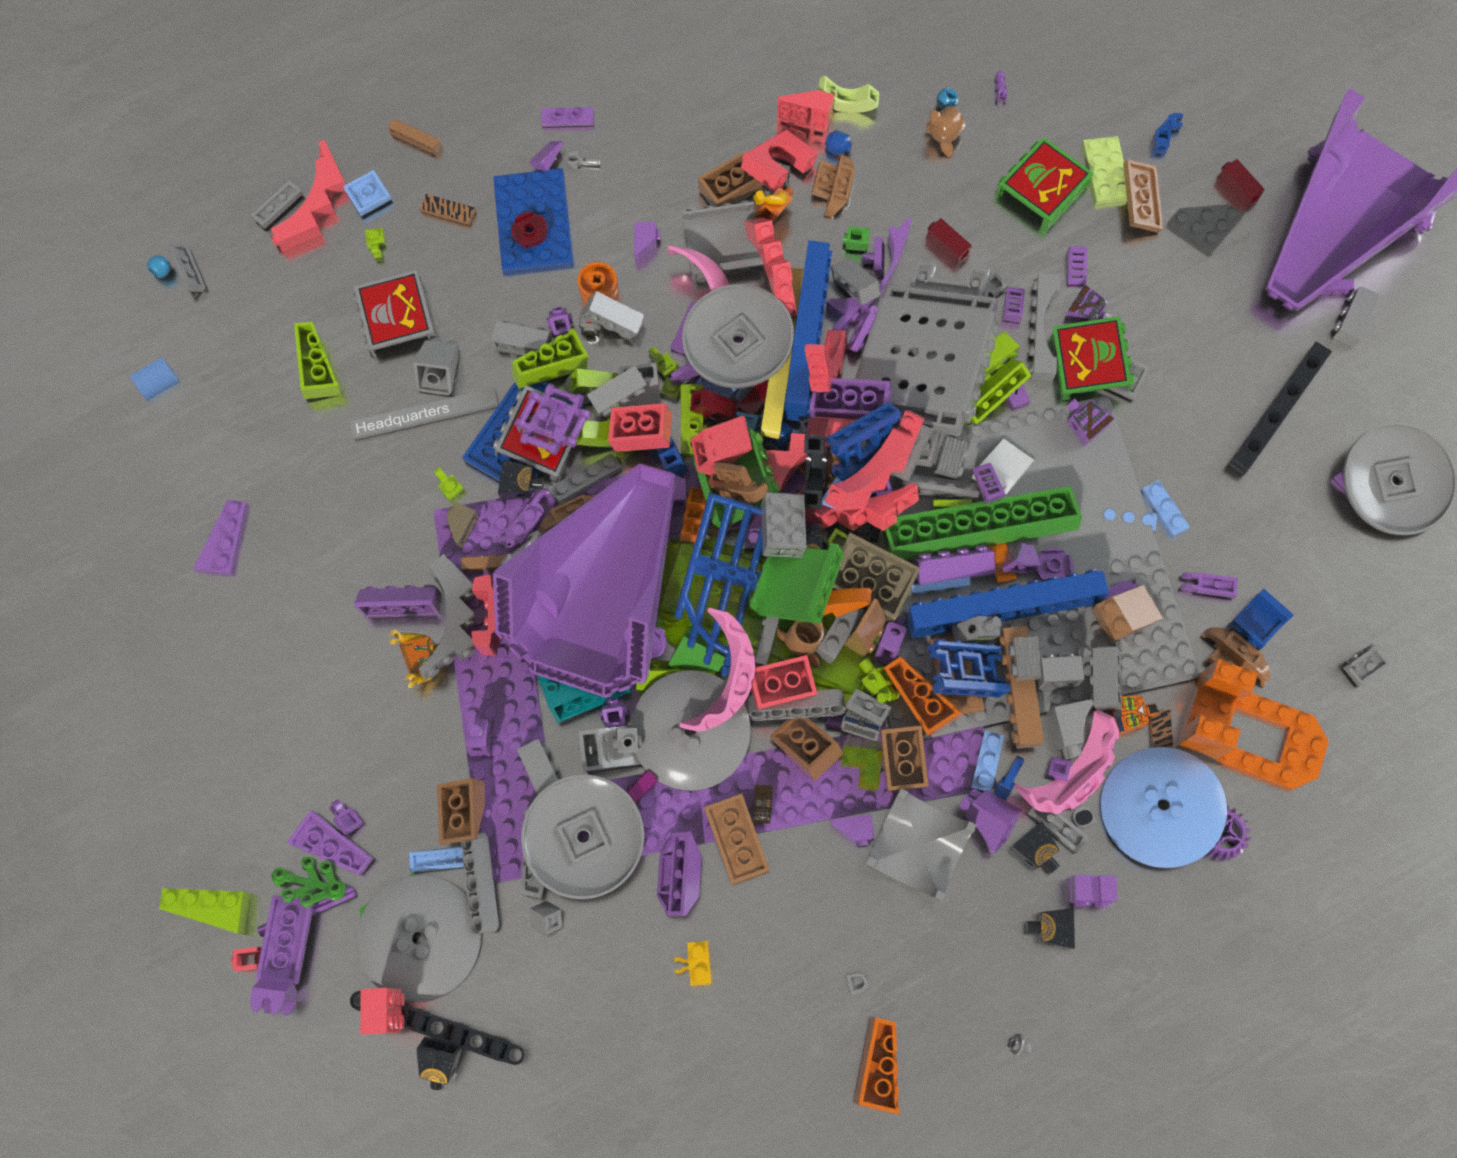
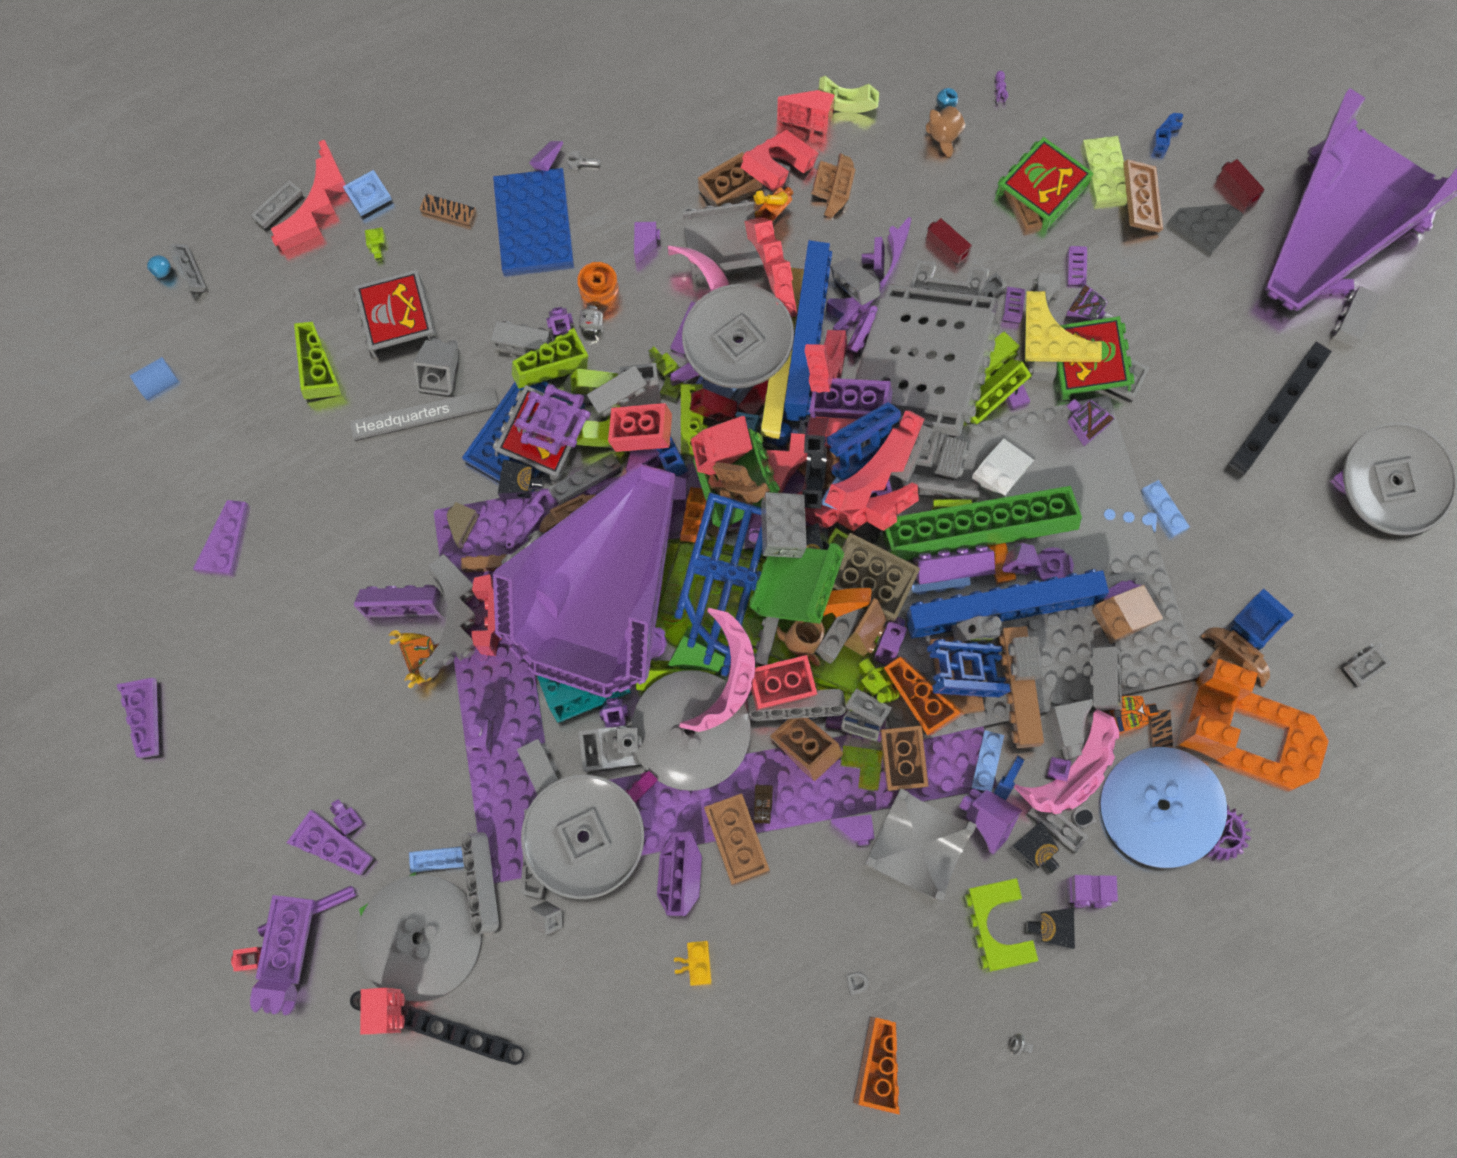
(142, 715): none -> medium lavender wing
(214, 907): lime wedge -> none
(309, 885): bright green plant -> none
(414, 136): medium nougat piece -> none
(437, 1061): black torso -> none
(449, 485): lime plate -> none
(460, 810): medium nougat slope -> none
(533, 238): dark red plate -> none
(567, 116): medium lavender plate -> none
(613, 315): brick -> none
(646, 457): none -> medium lavender slope
(838, 142): blue head -> none
(857, 238): bright green brick -> none
(988, 498): medium lavender slope -> none
(997, 955): none -> lime arch
(1027, 217): none -> medium nougat tile
(1049, 341): none -> light yellow plate
(1060, 672): light grey brick -> none
(1211, 584): medium lavender hinge -> none

